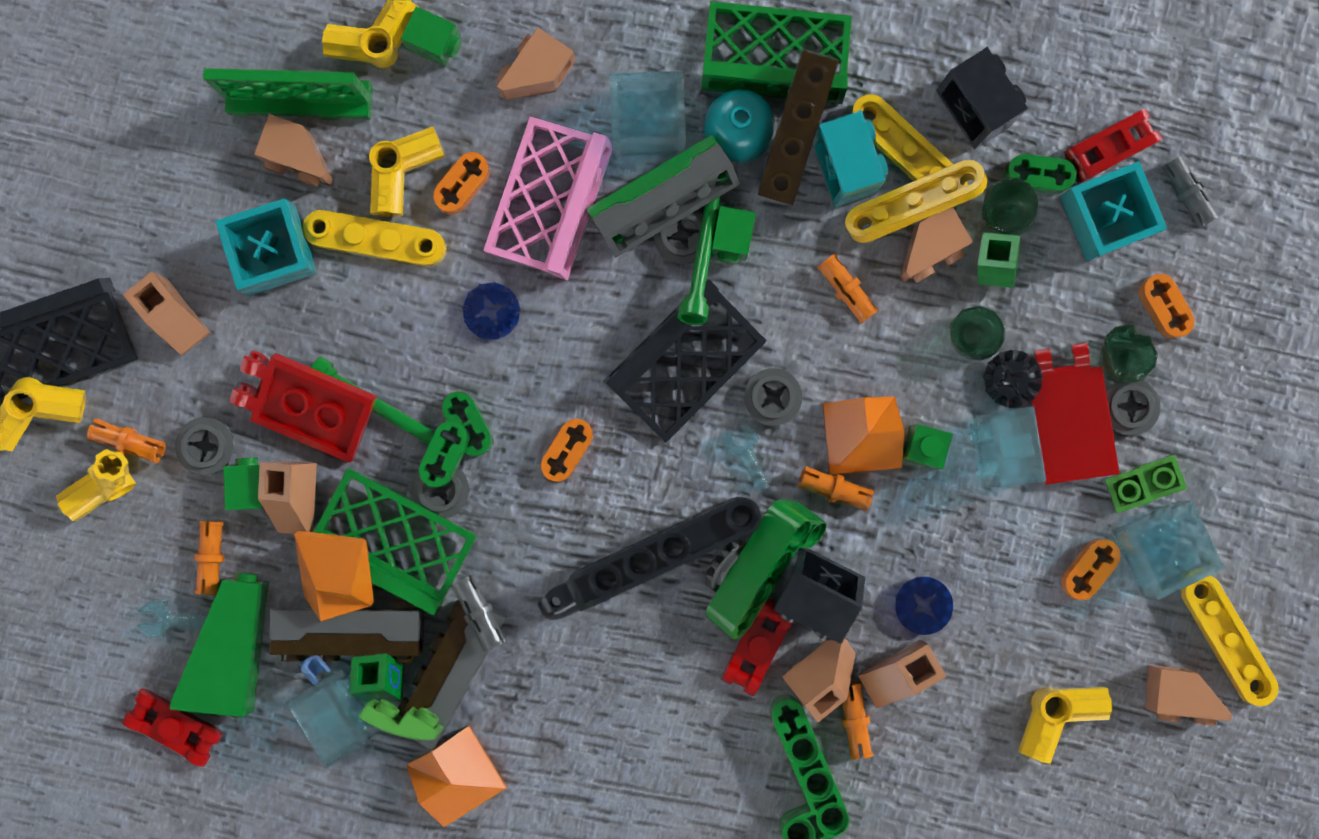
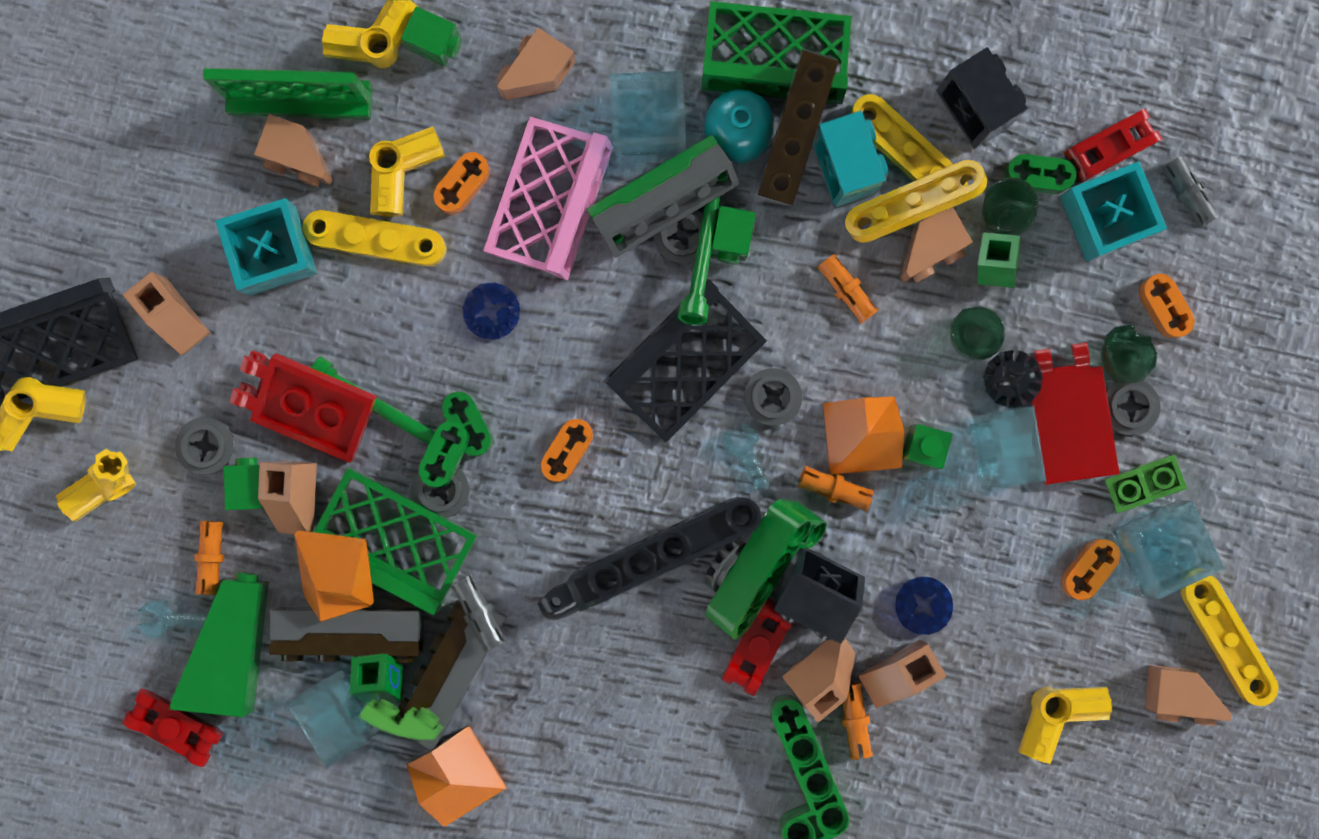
(126, 440): orange pin -> none
(313, 666): medium blue hand -> none

